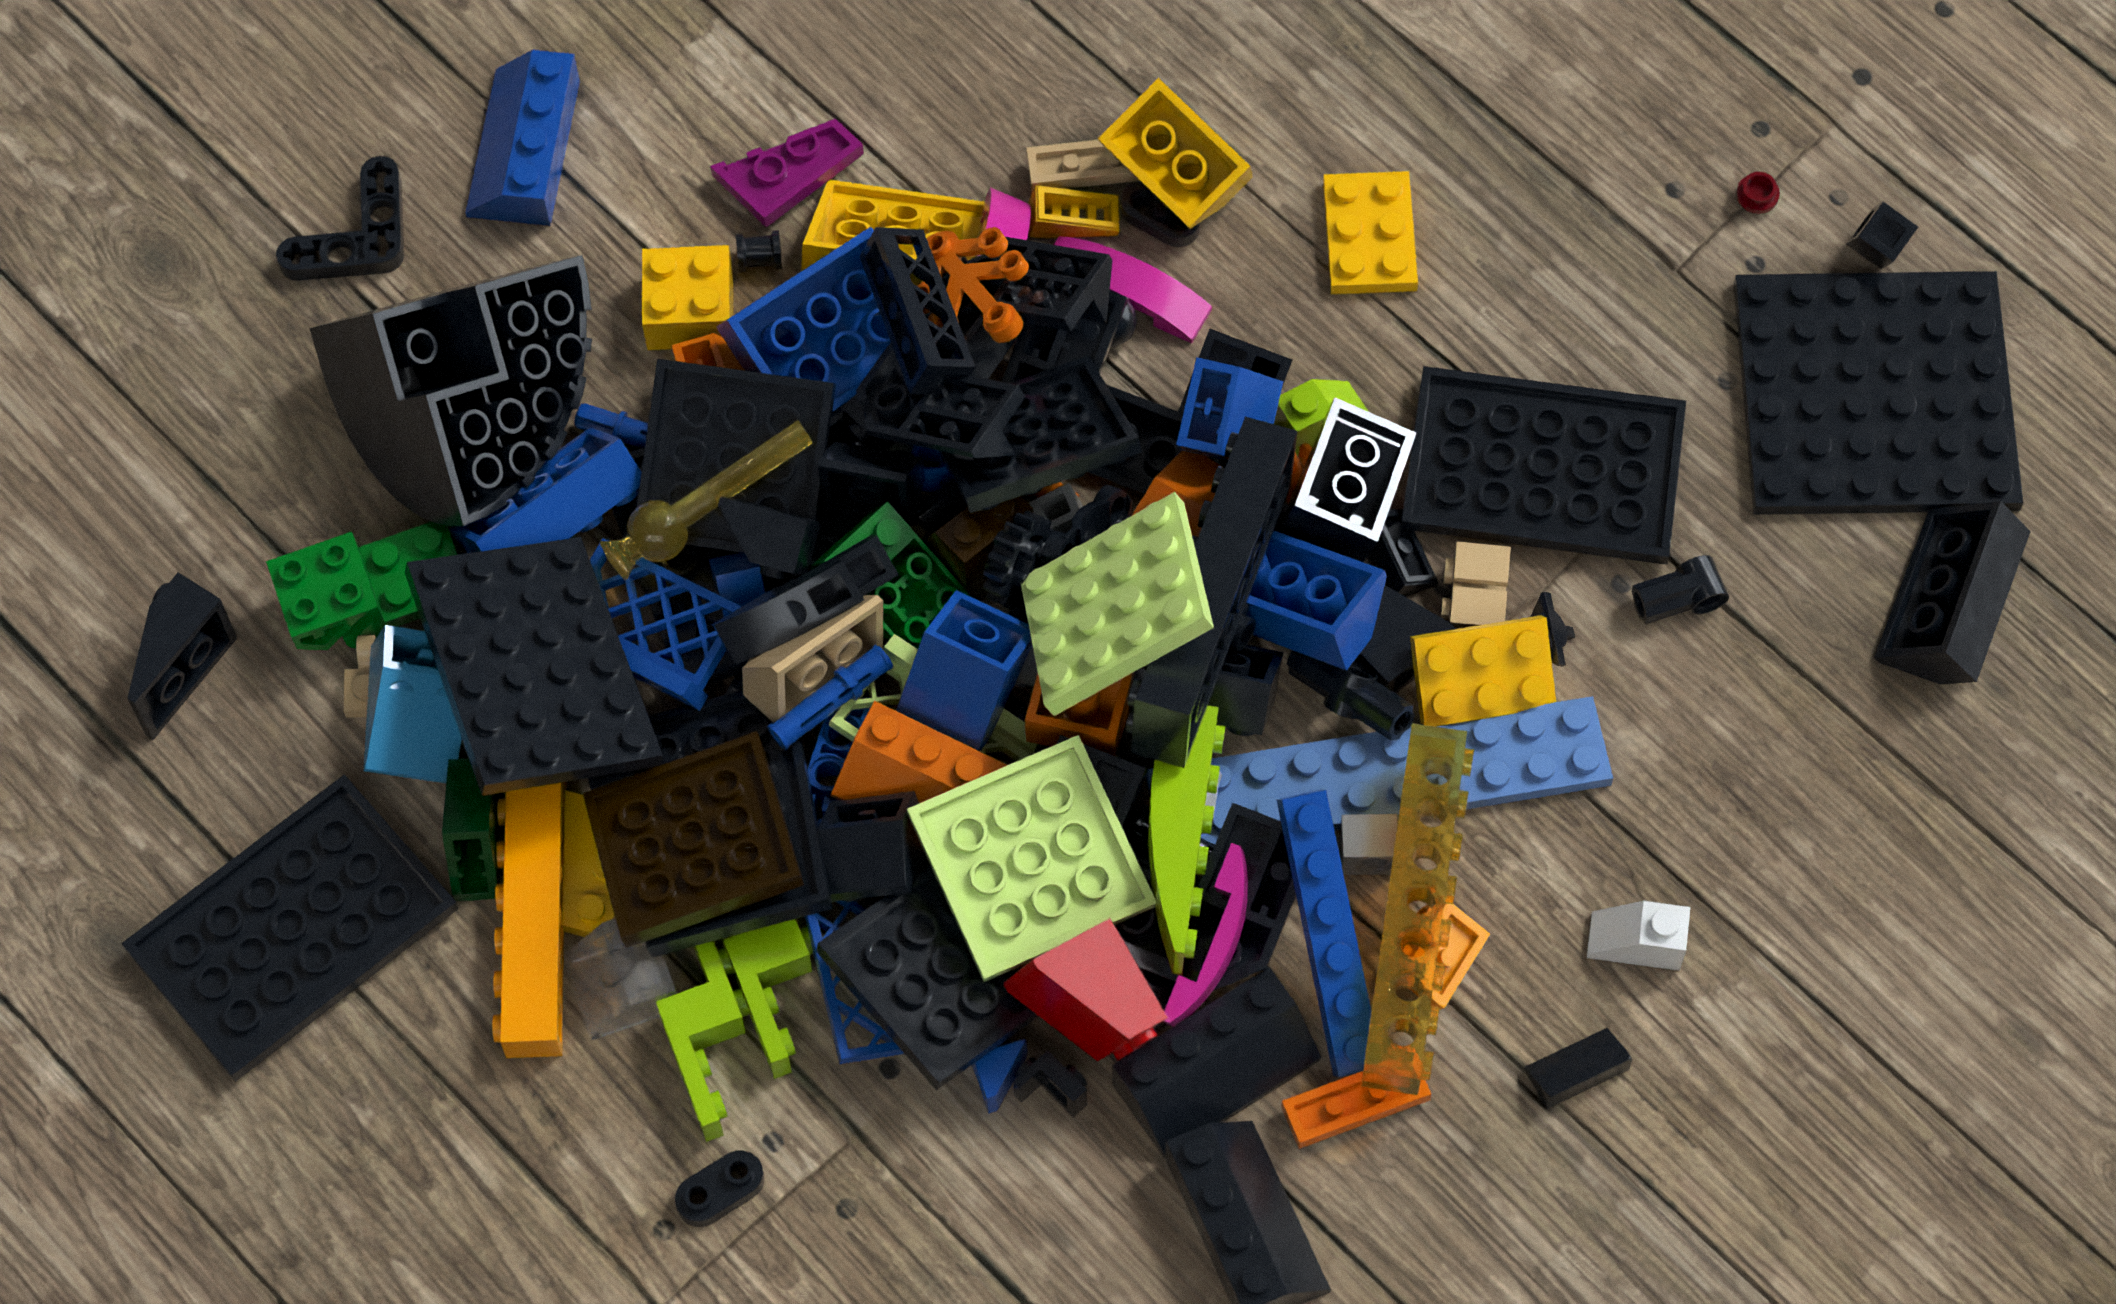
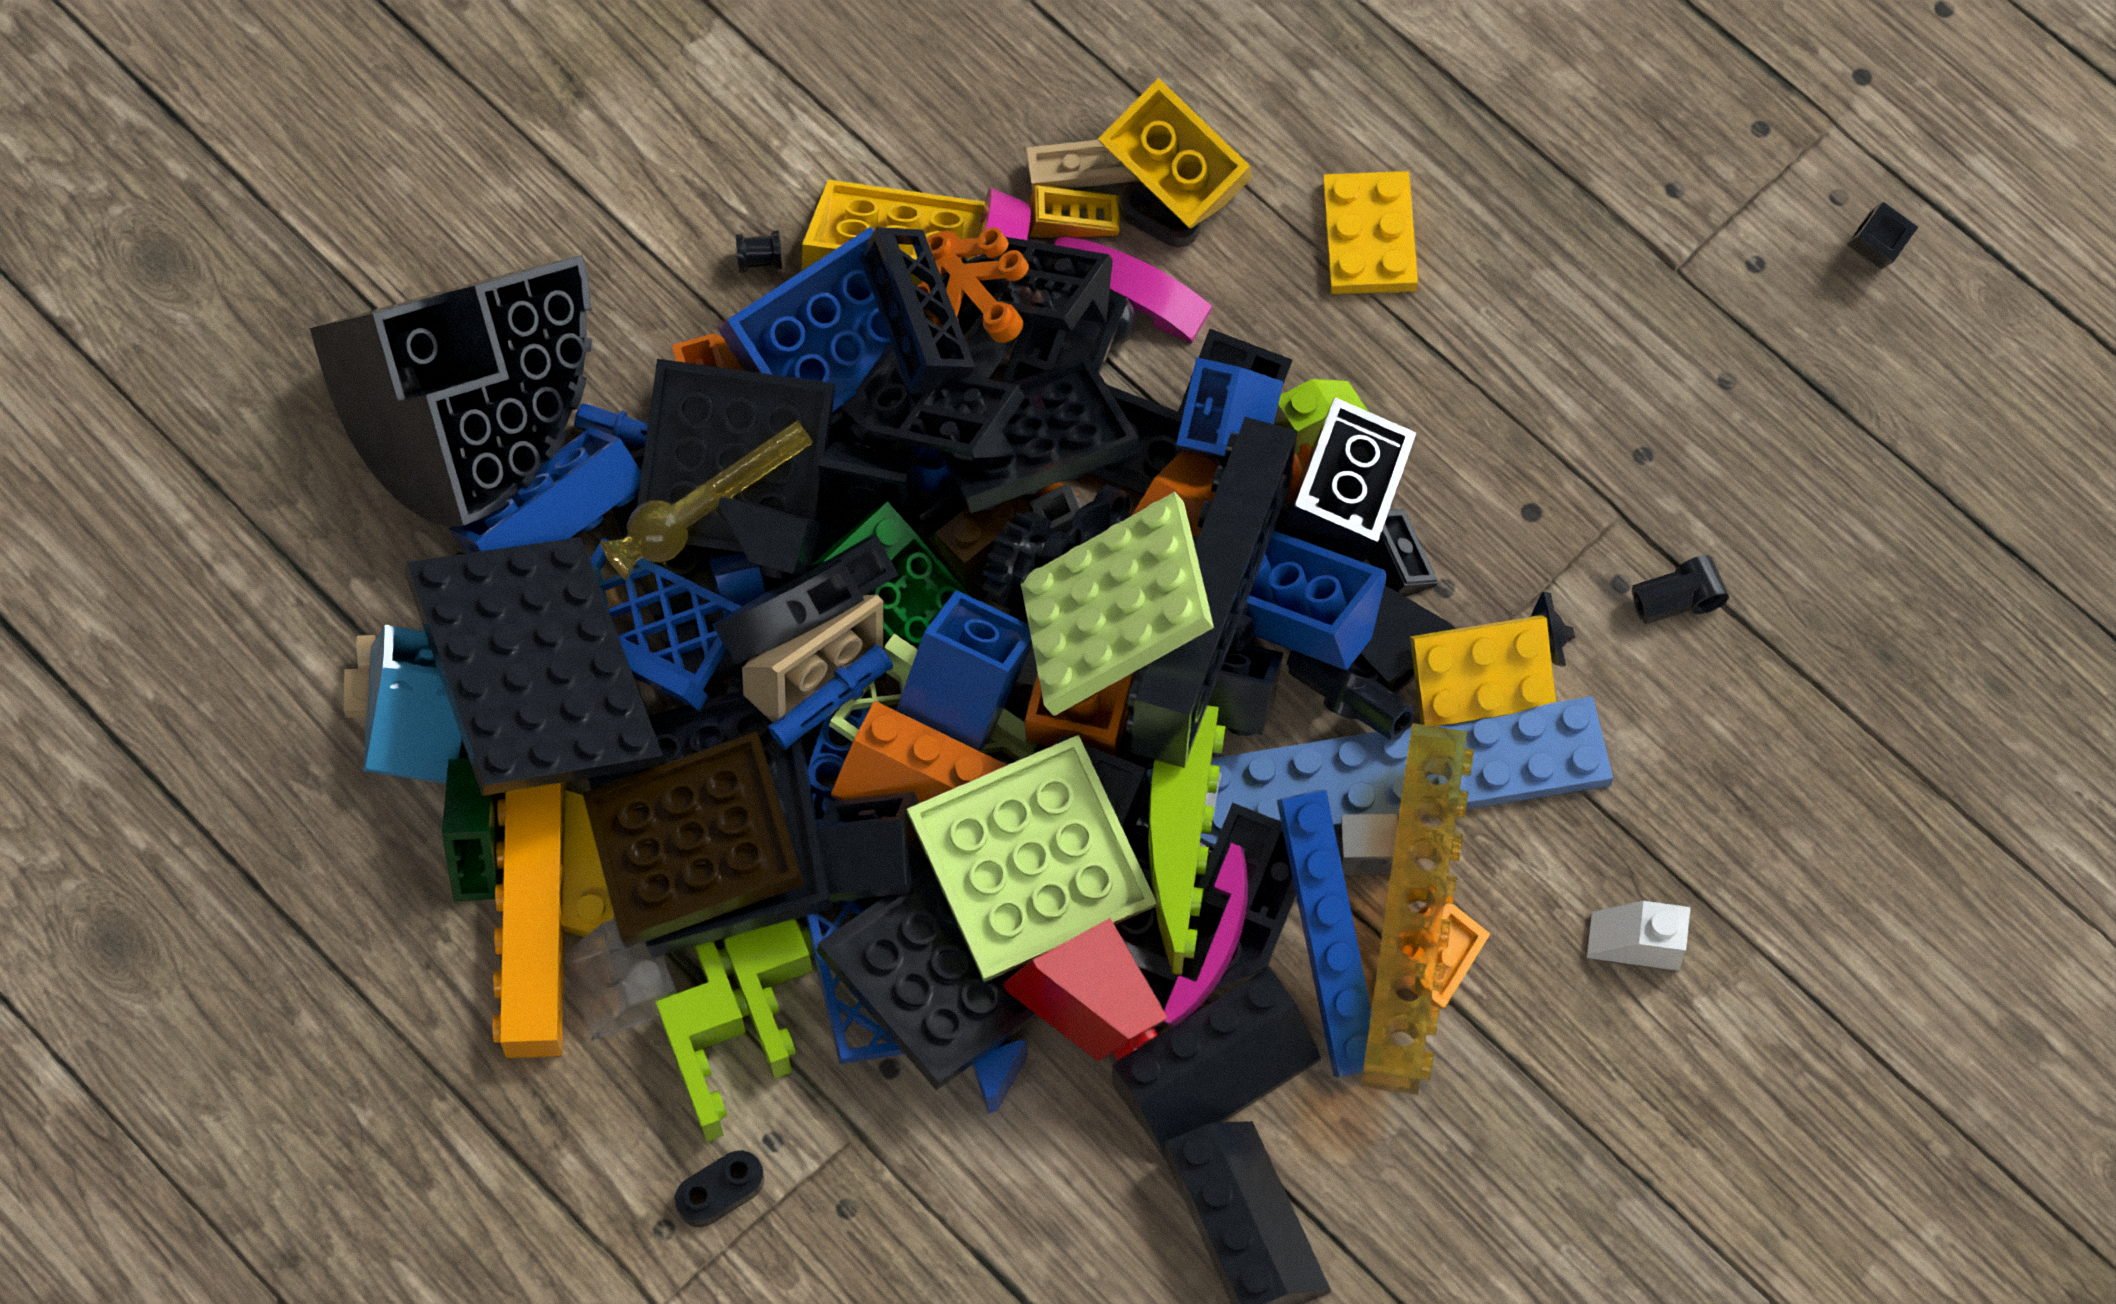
(178, 648): black slope -> none
(289, 927): black plate -> none
(352, 589): green piece -> none
(363, 243): black beam -> none
(524, 139): blue slope -> none
(685, 293): yellow brick -> none
(784, 175): magenta wing -> none
(1062, 1082): black bracket -> none
(1343, 1107): orange plate -> none
(1478, 585): tan piece -> none
(1544, 465): black plate -> none
(1578, 1067): black slope -> none
(1758, 193): dark red plate -> none
(1876, 392): black plate -> none
(1953, 592): black slope -> none

